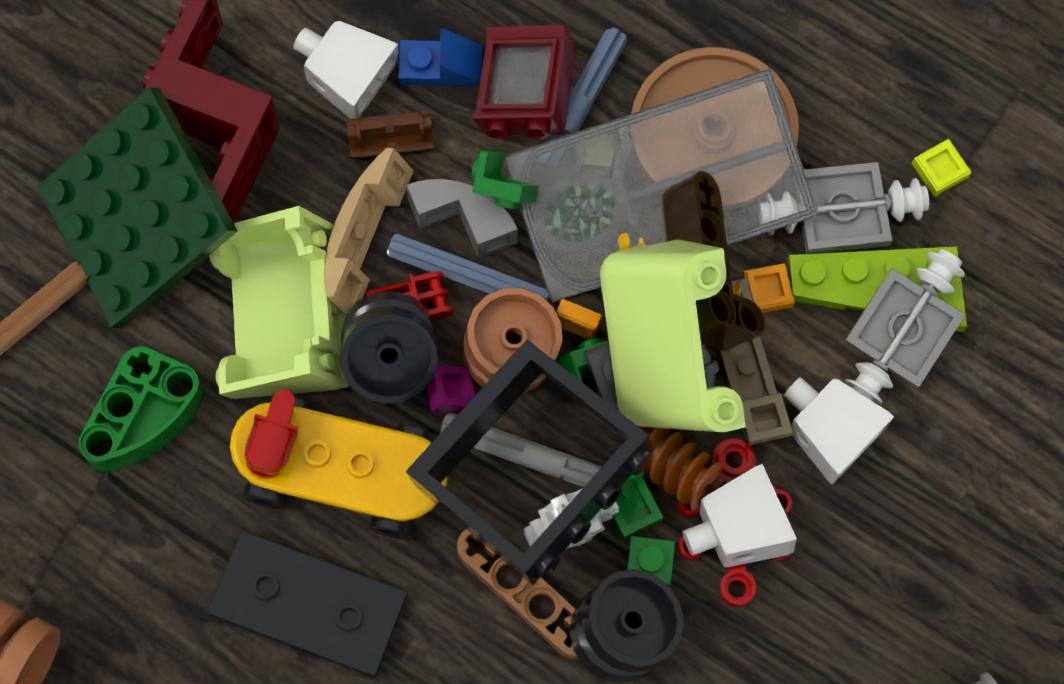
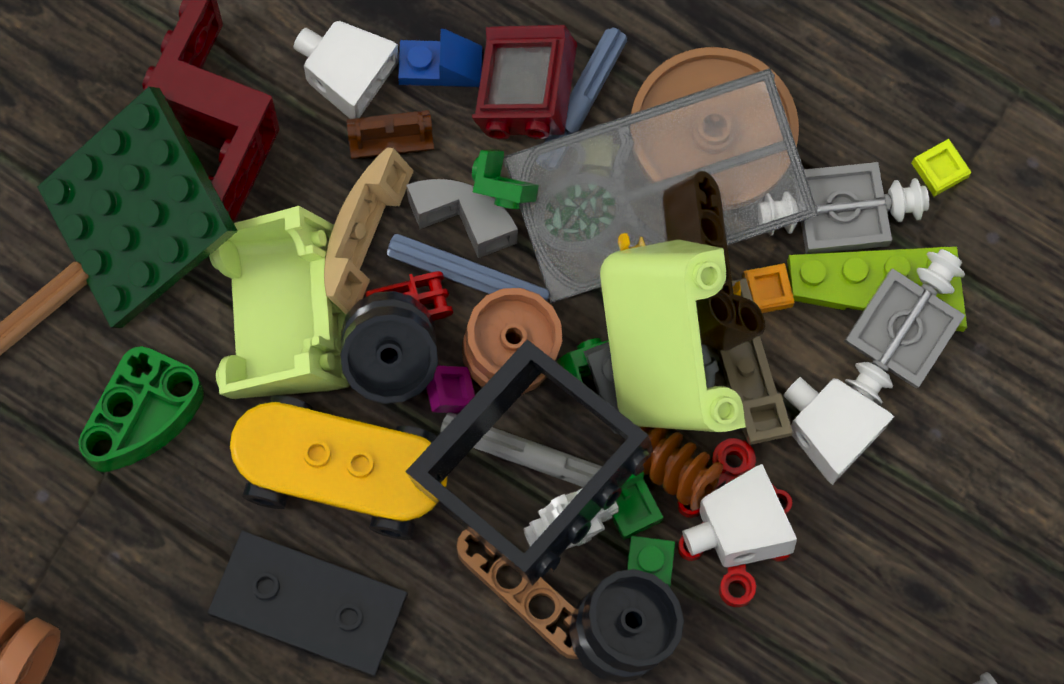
(272, 437): red arm -> none
(578, 319): light orange tile -> none

